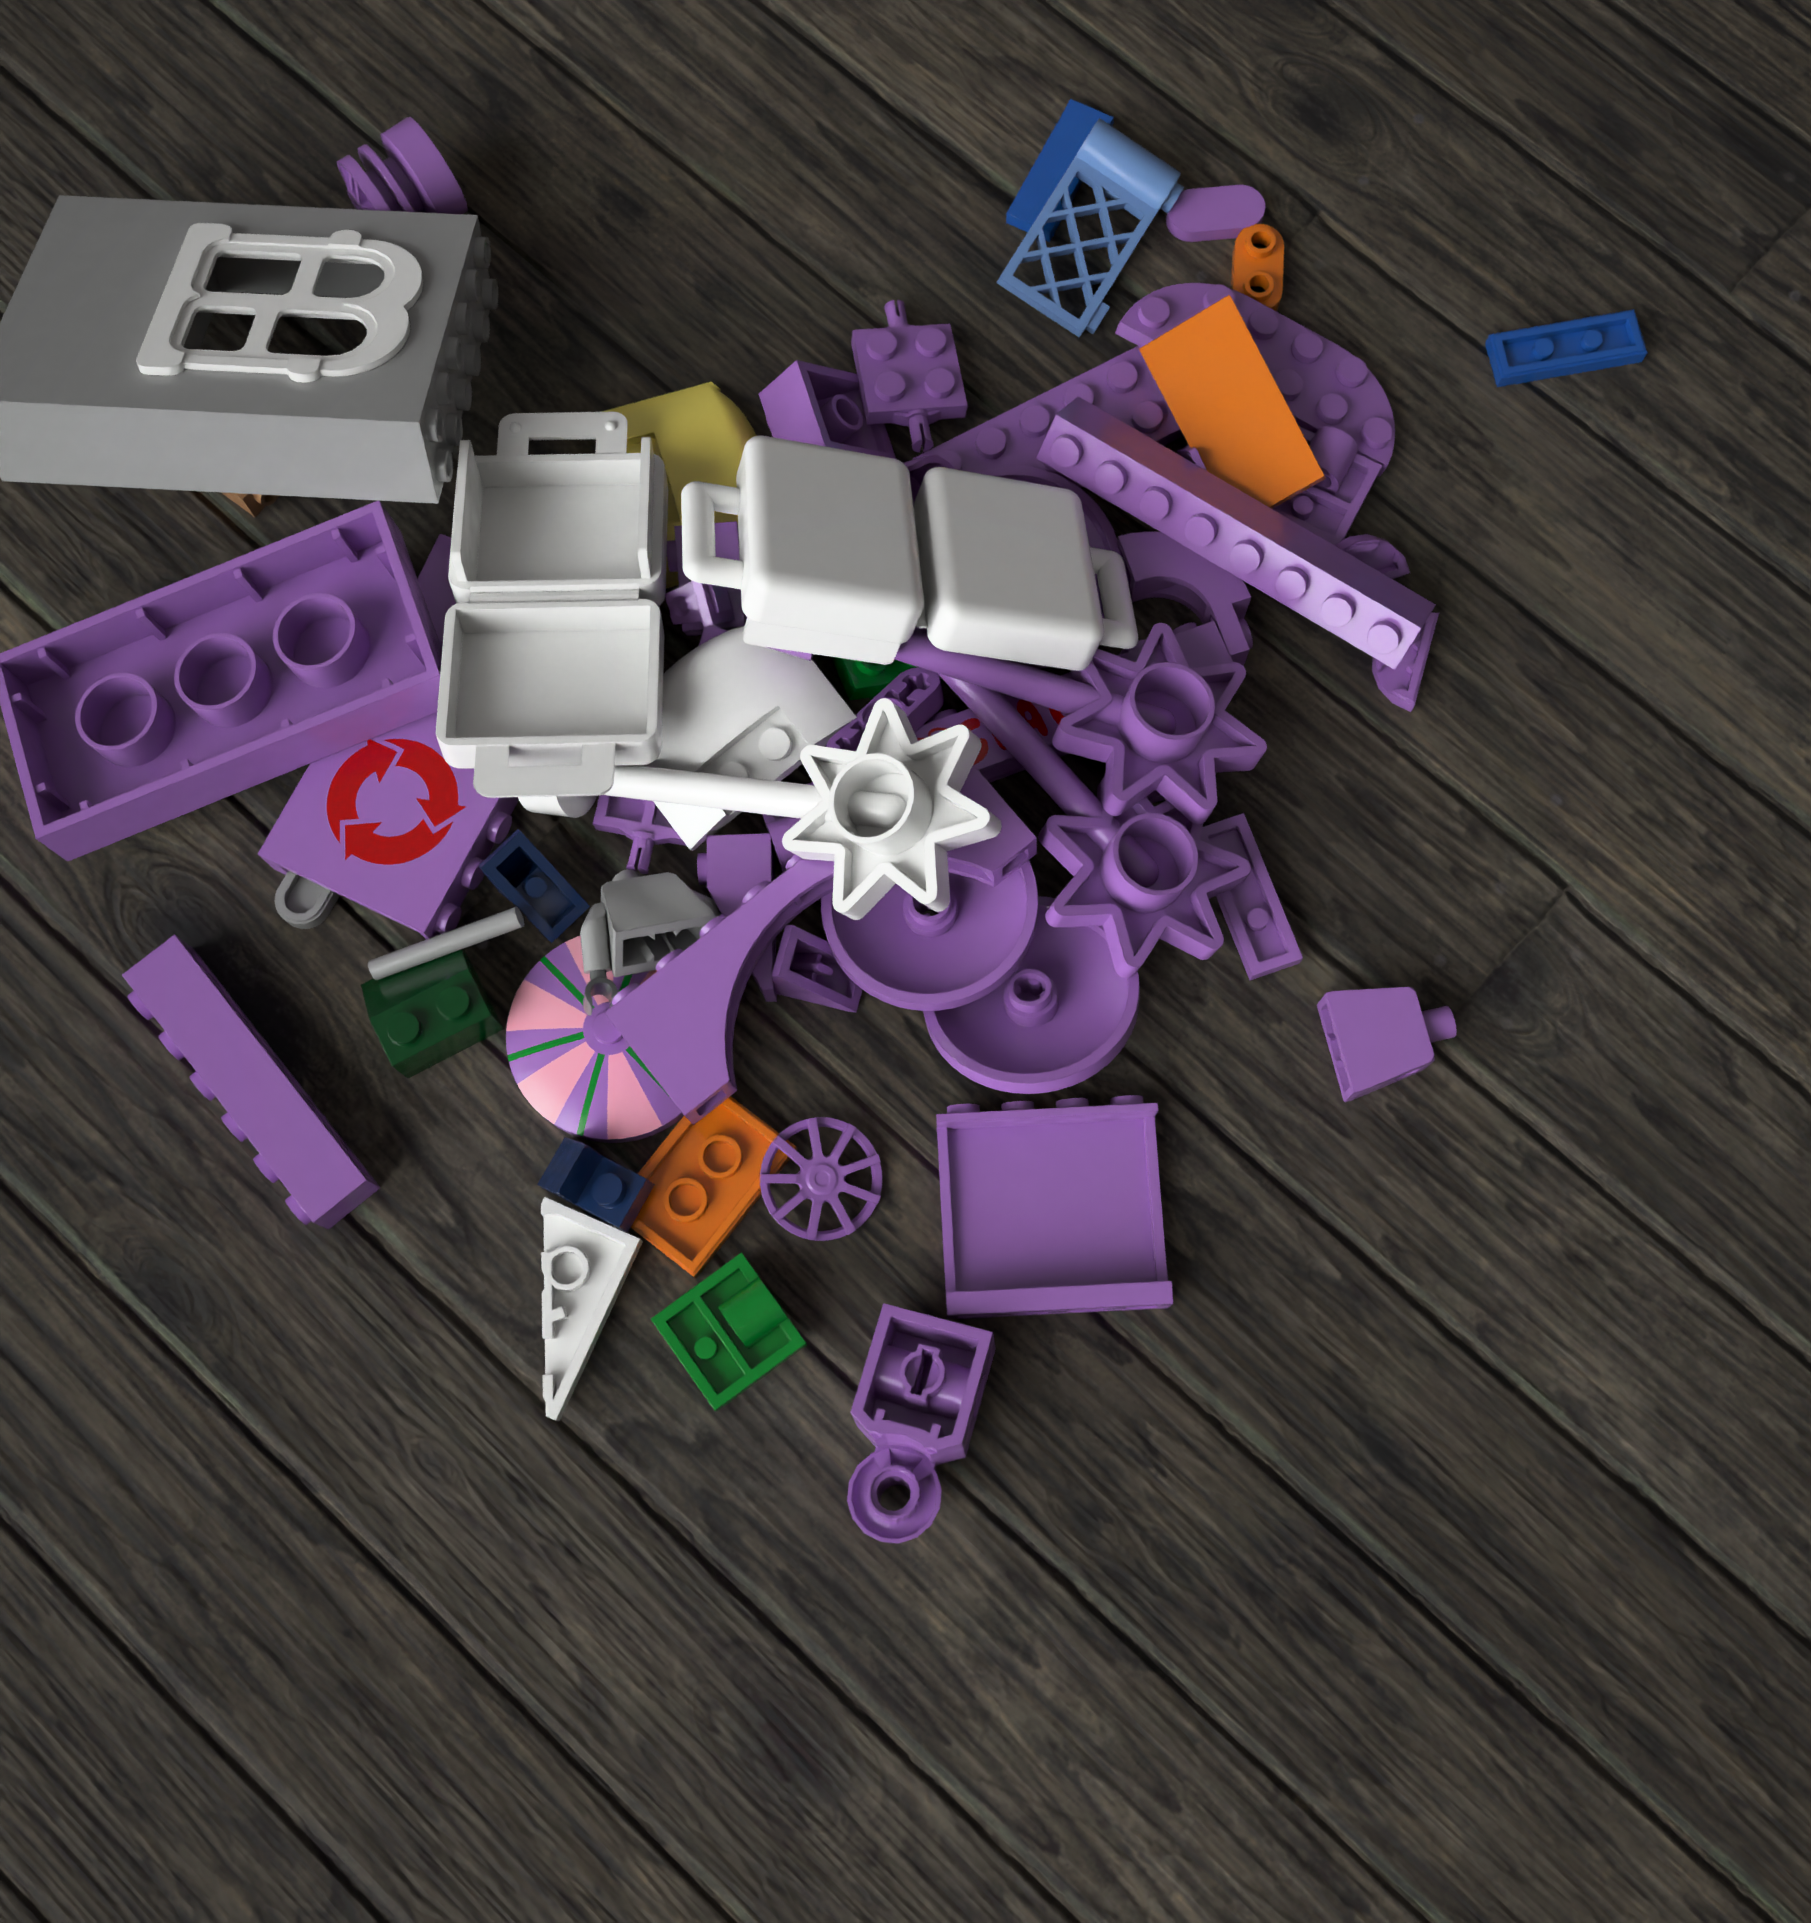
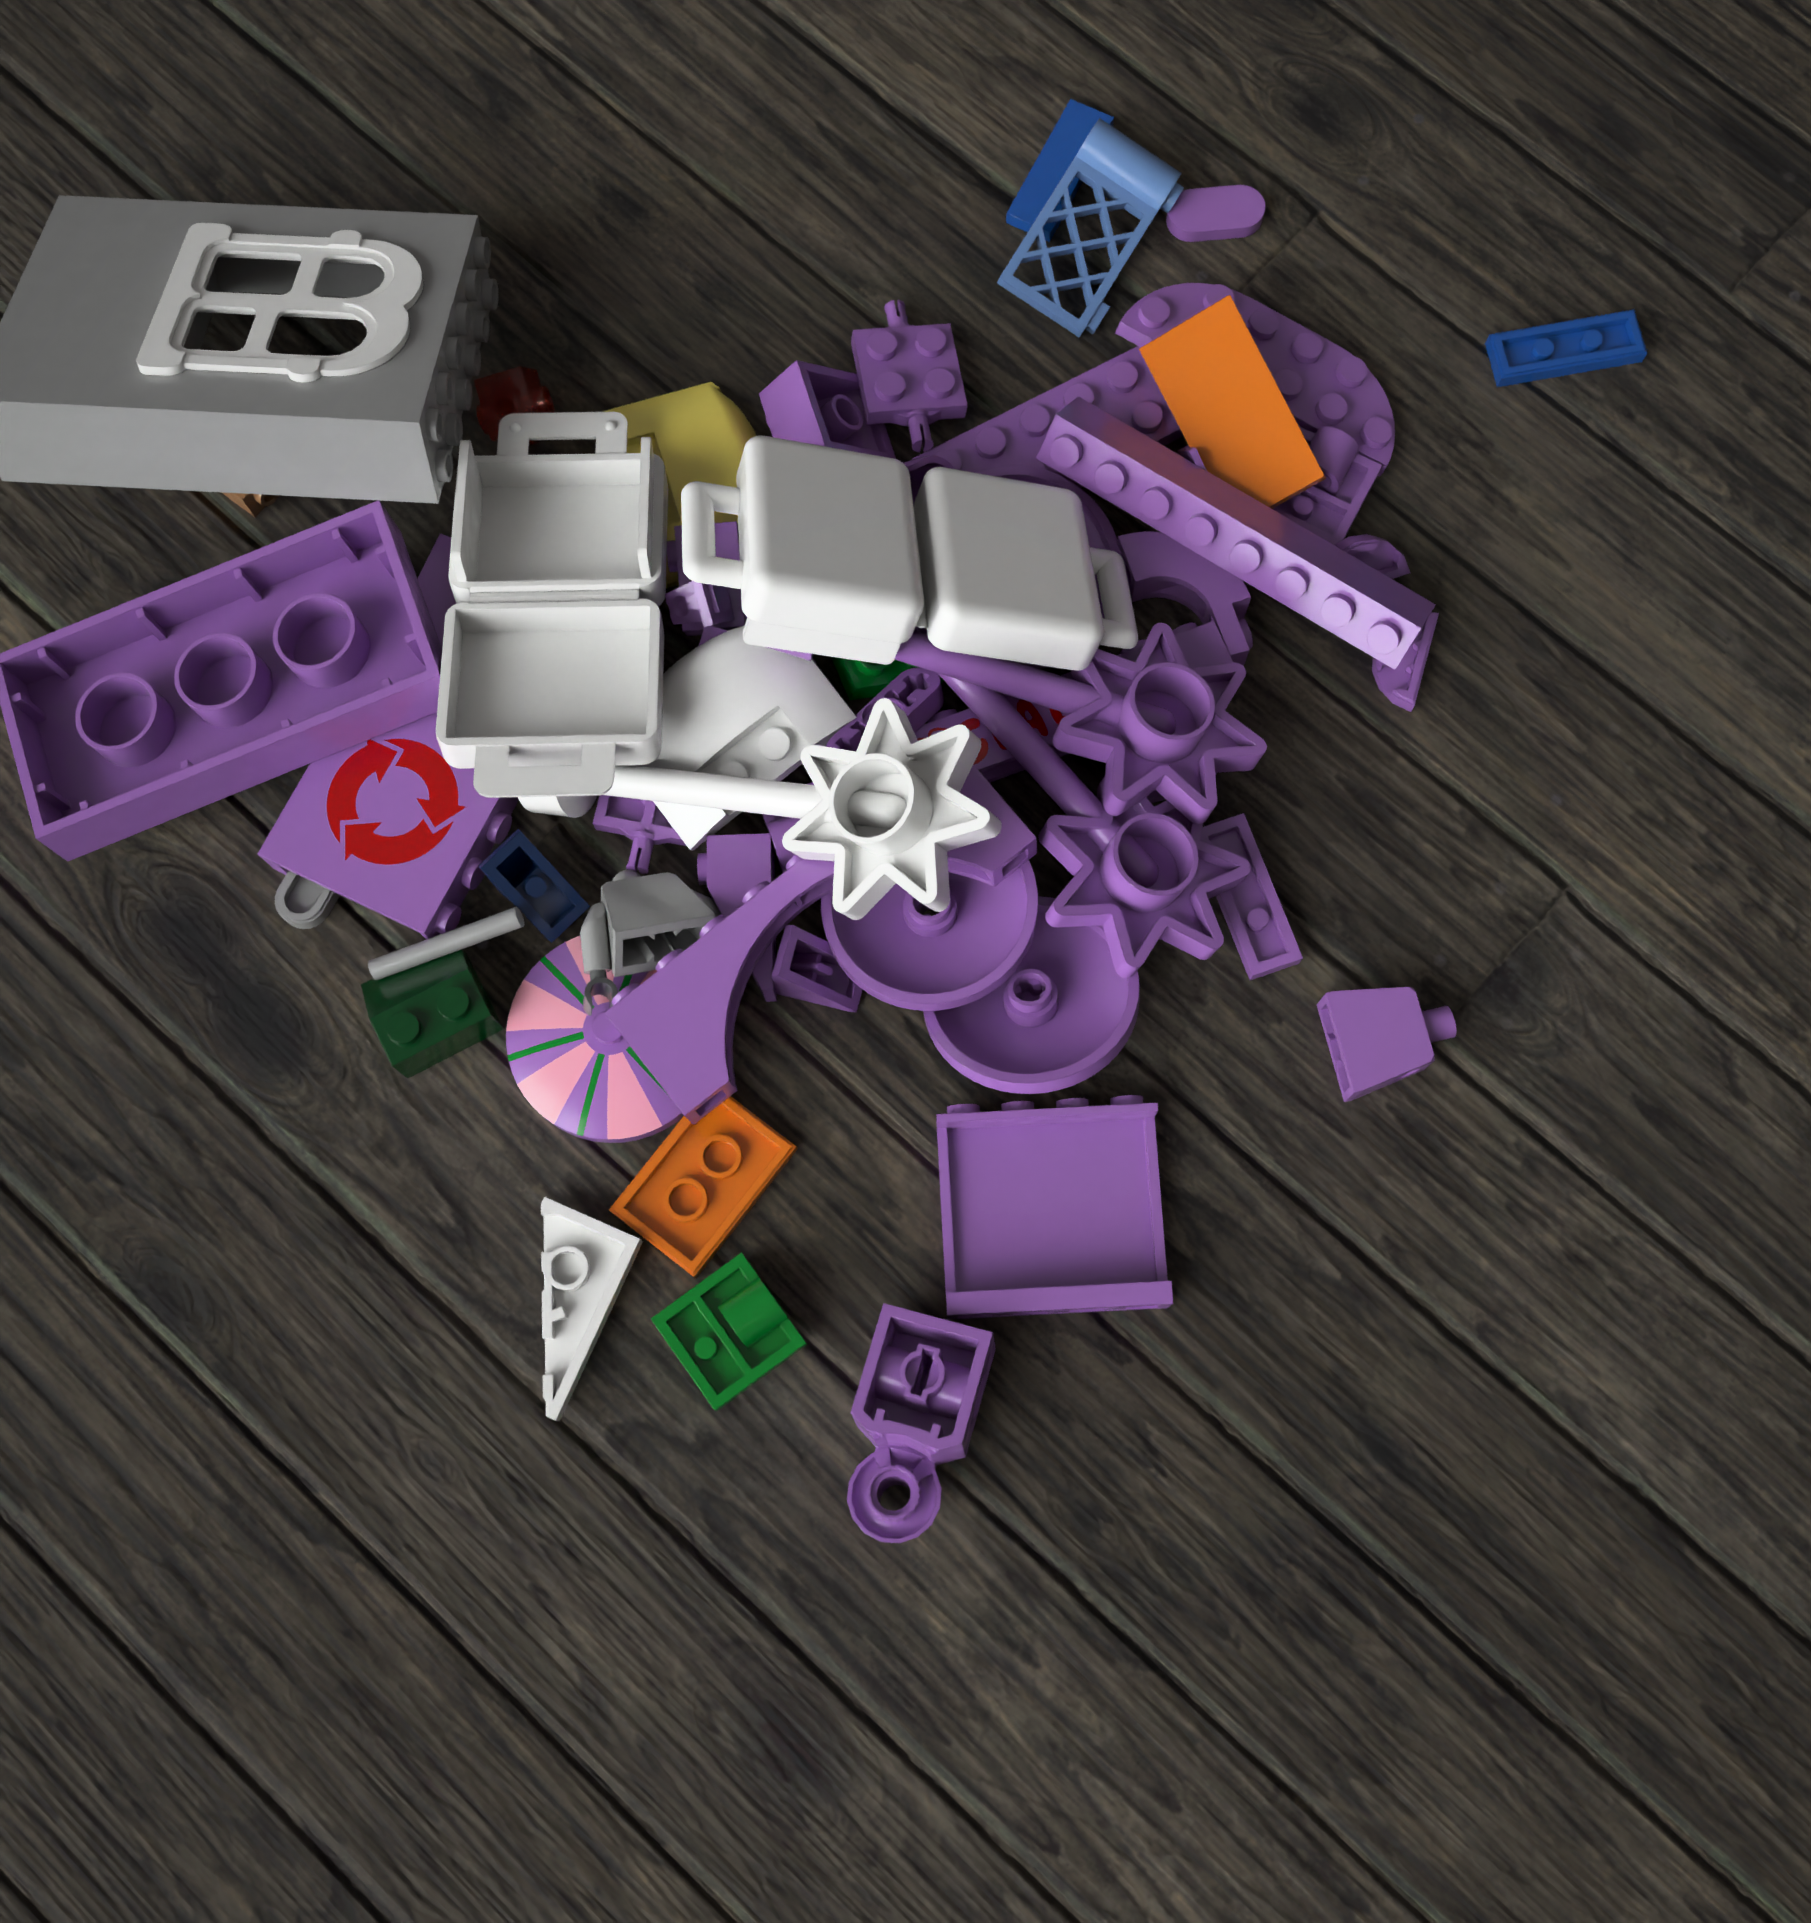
(250, 1083): medium lavender brick -> none
(408, 180): medium lavender wheel -> none
(510, 393): none -> clear red brick
(596, 1184): dark blue slope -> none
(821, 1178): medium lavender wheel -> none
(1259, 266): orange plate -> none

